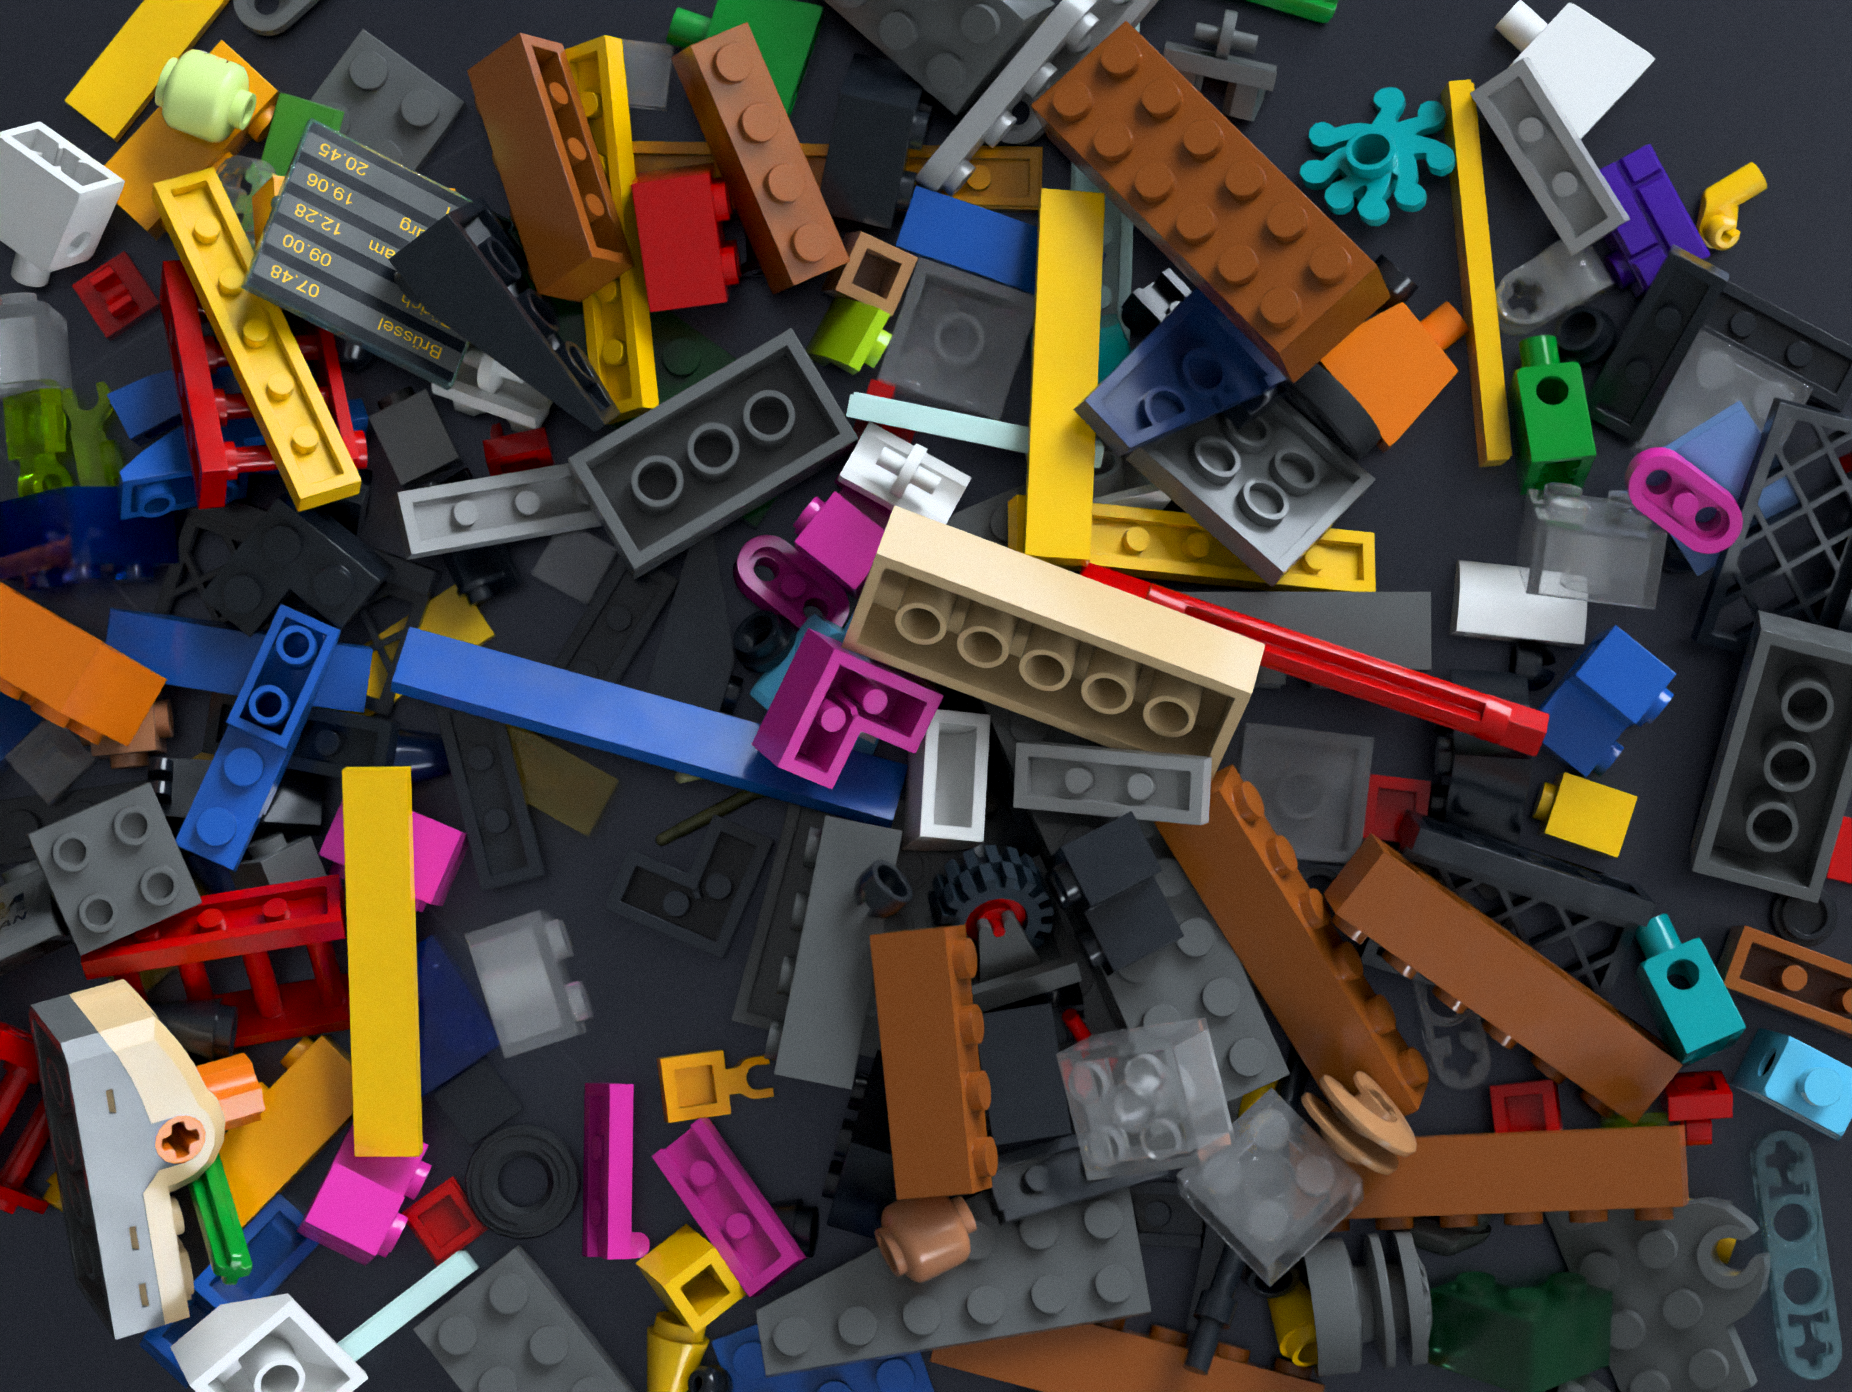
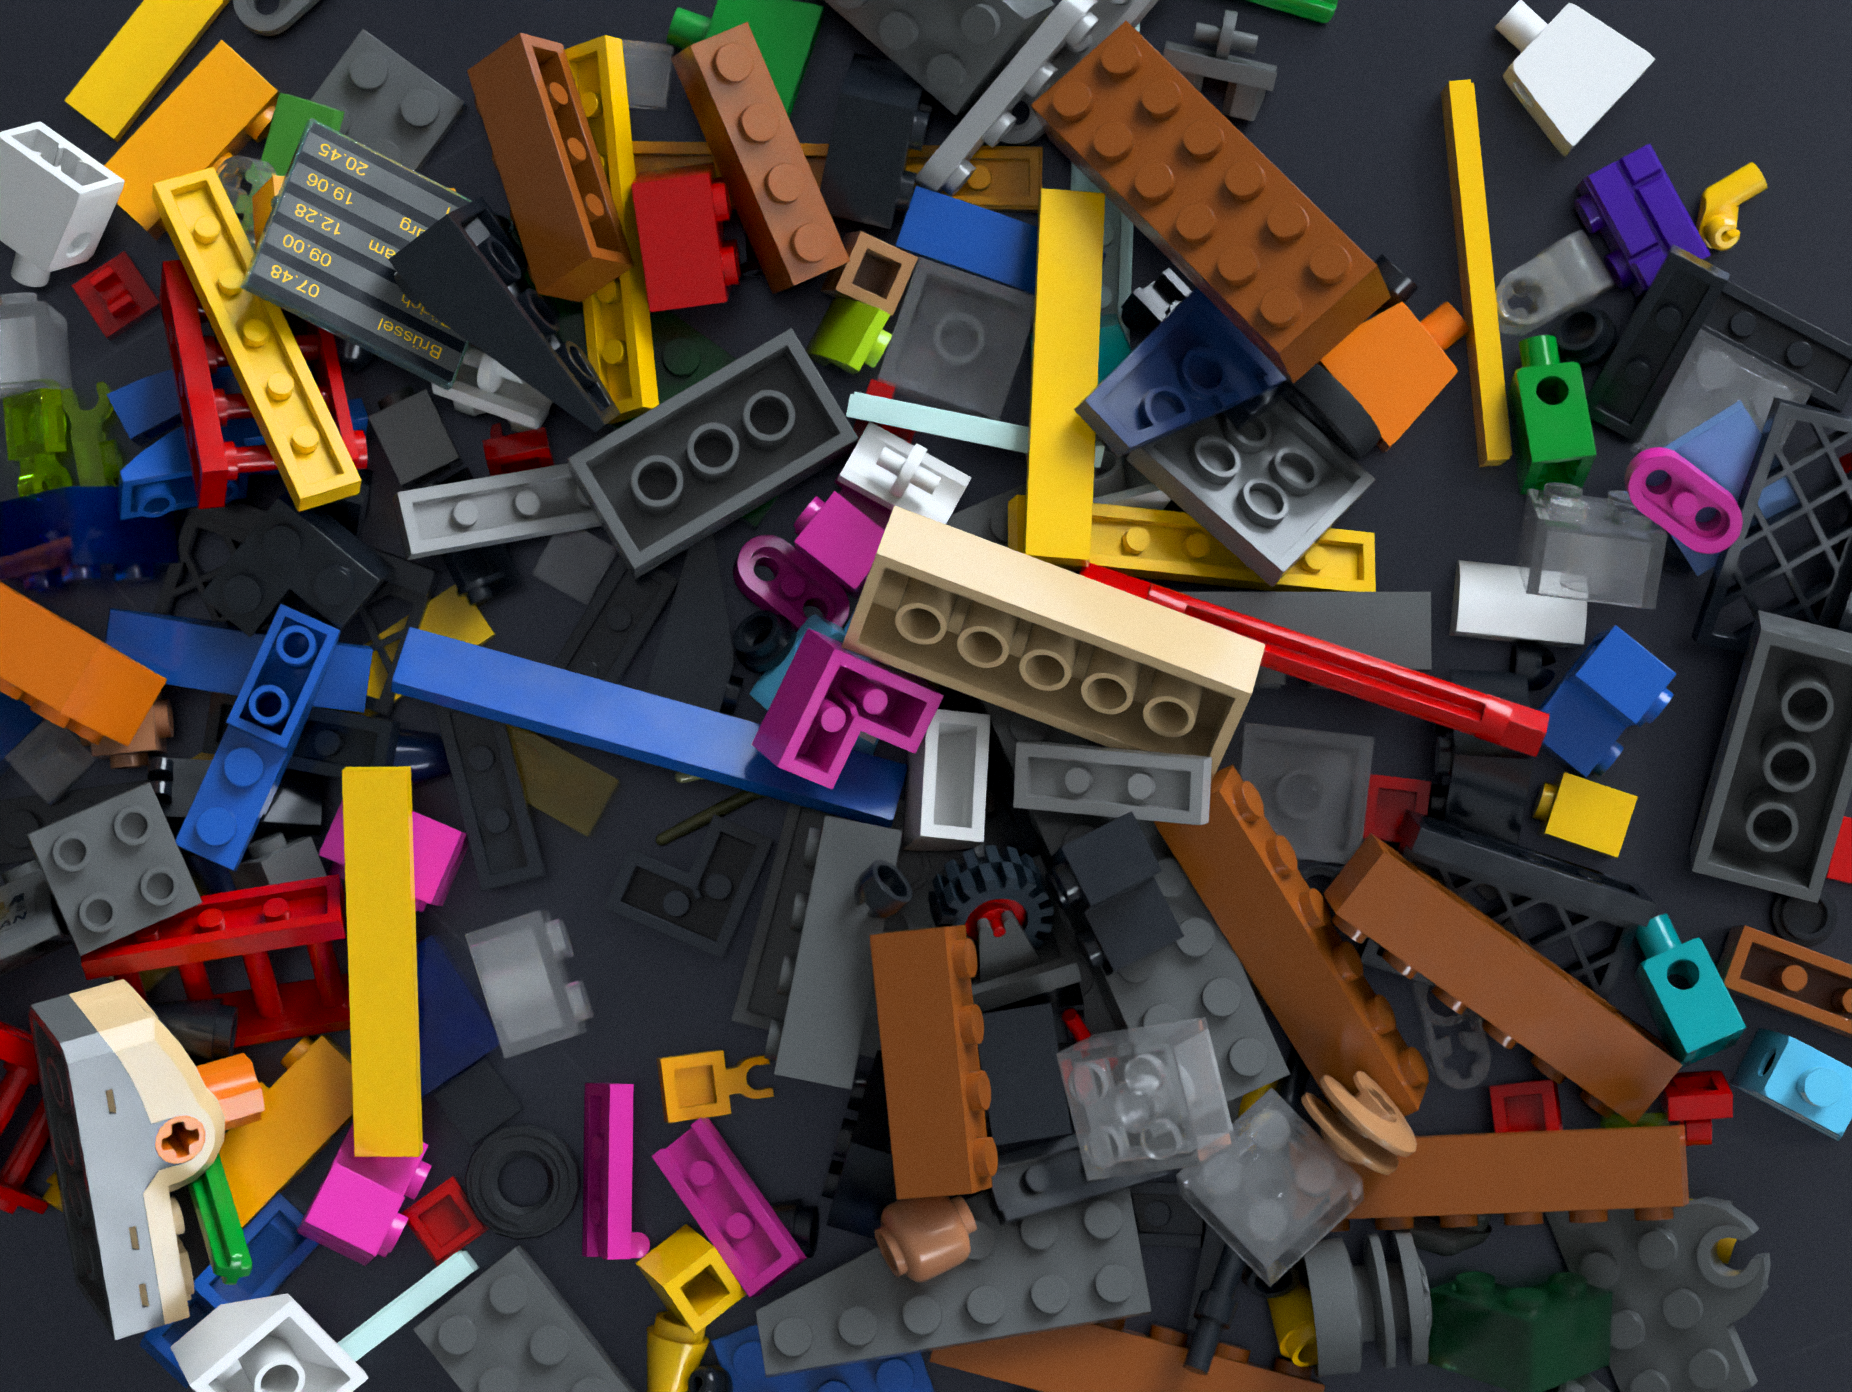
(205, 95): yellowish green head -> none
(1378, 159): teal animal -> none
(1550, 156): light grey plate -> none
(1806, 1252): clear light blue beam -> none

